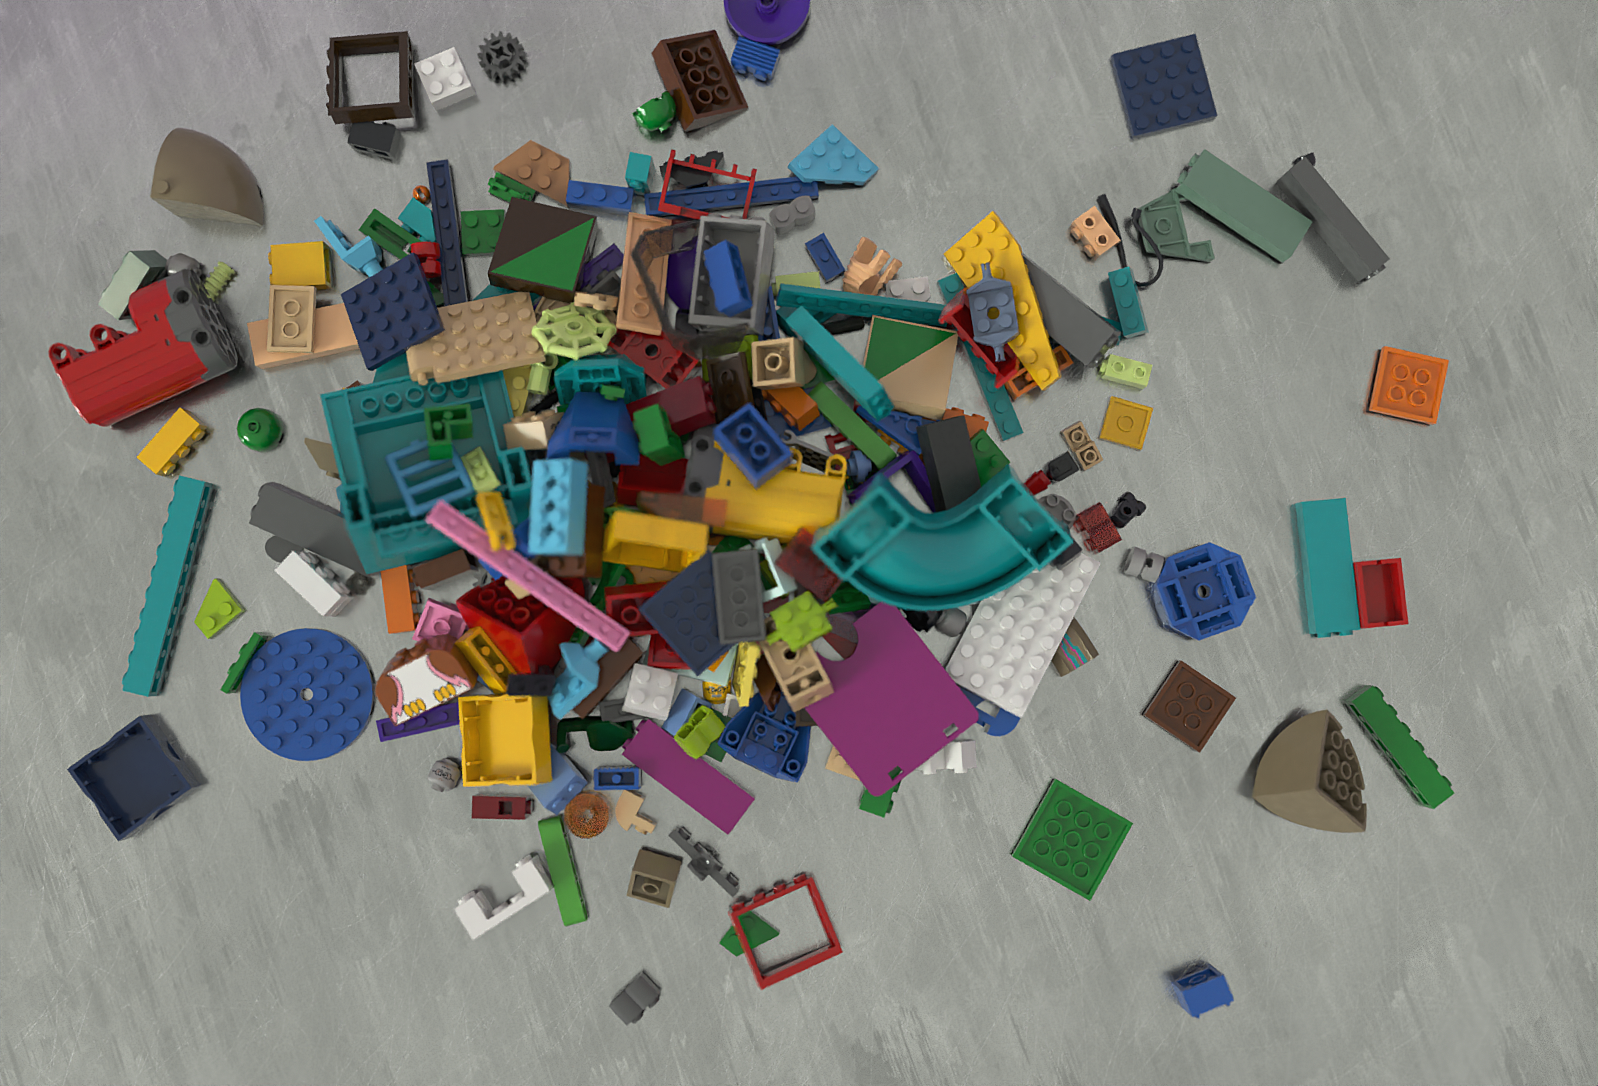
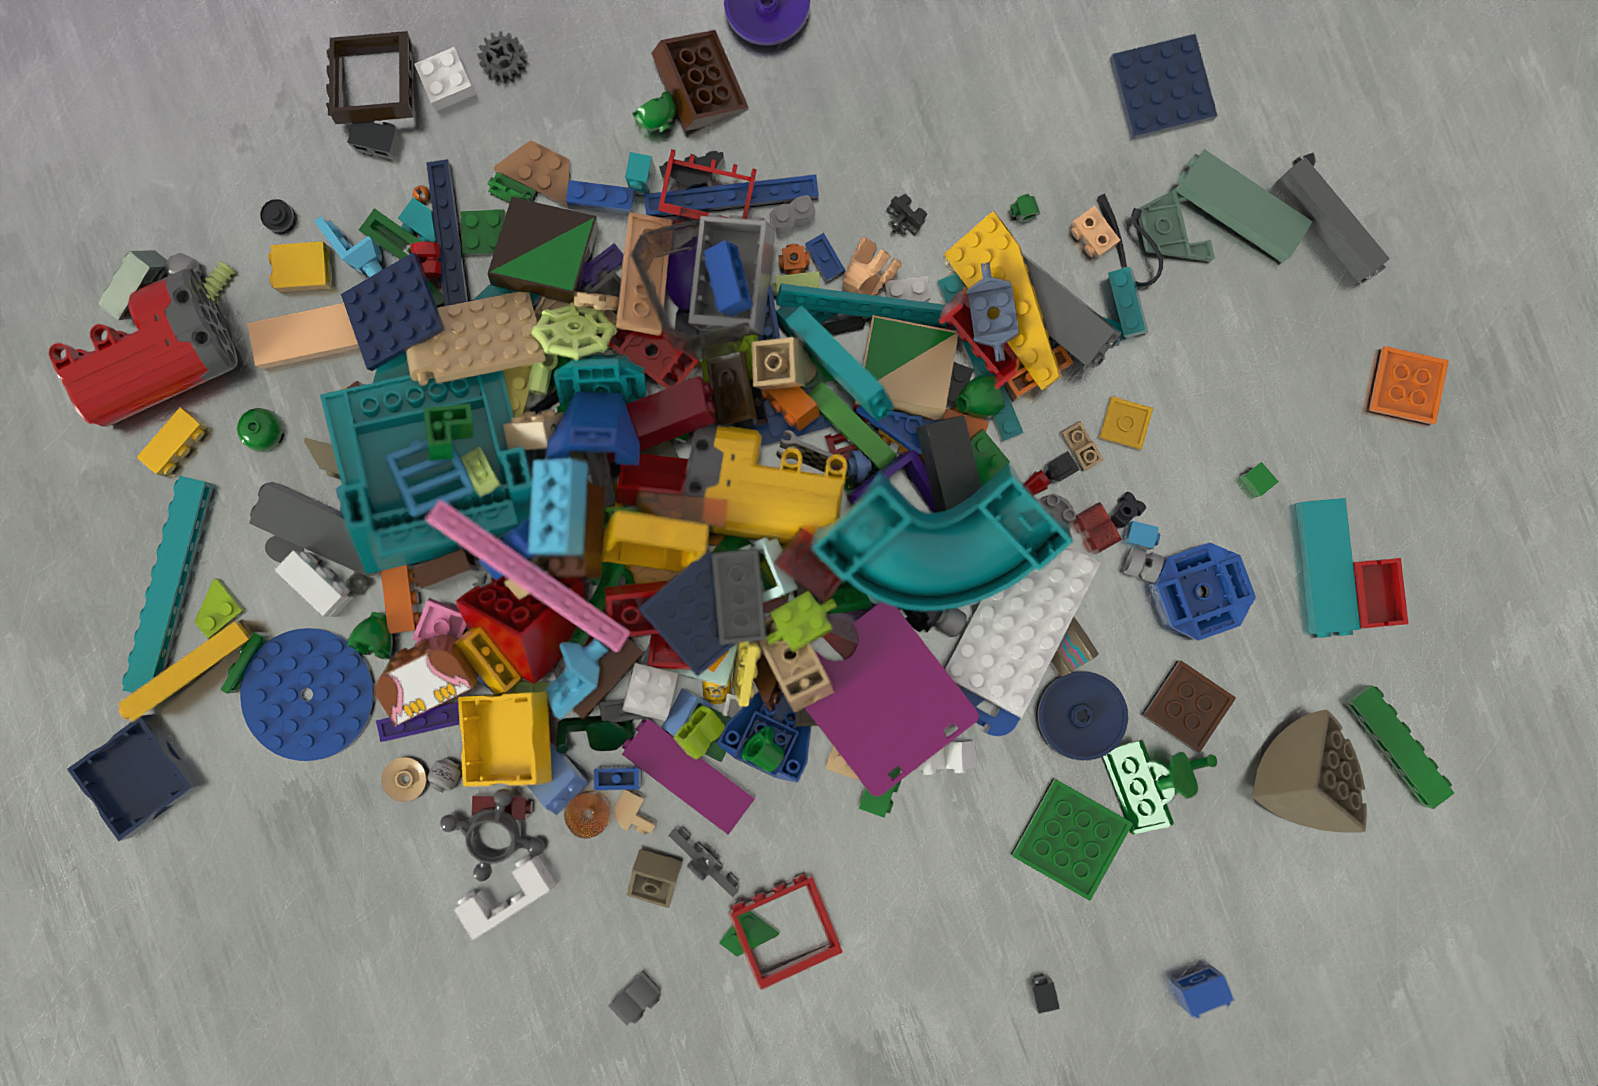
(183, 671): none -> yellow brick
(205, 180): dark tan brick -> none
(276, 215): none -> black plate
(291, 319): tan plate -> none
(372, 636): none -> green piece
(393, 779): none -> tan dish
(496, 520): yellow hinge -> none
(502, 798): none -> dark grey piece
(532, 683): black bracket -> none
(562, 870): bright green beam -> none
(612, 392): green plate -> none
(656, 436): green brick -> none
(752, 445): blue brick -> none
(755, 58): blue brick -> none
(762, 750): none -> green piece
(790, 266): none -> orange brick
(833, 160): medium azure plate -> none
(905, 216): none -> pearl dark grey hips
(960, 377): none -> black plate
(981, 398): none -> green piece
(1025, 208): none -> green plate
(1044, 994): none -> black brick
(1066, 556): black brick -> none
(1083, 716): none -> dark blue dish
(1125, 371): yellowish green brick -> none
(1142, 535): none -> dark azure brick
(1143, 788): none -> plate
(1259, 480): none -> green panel

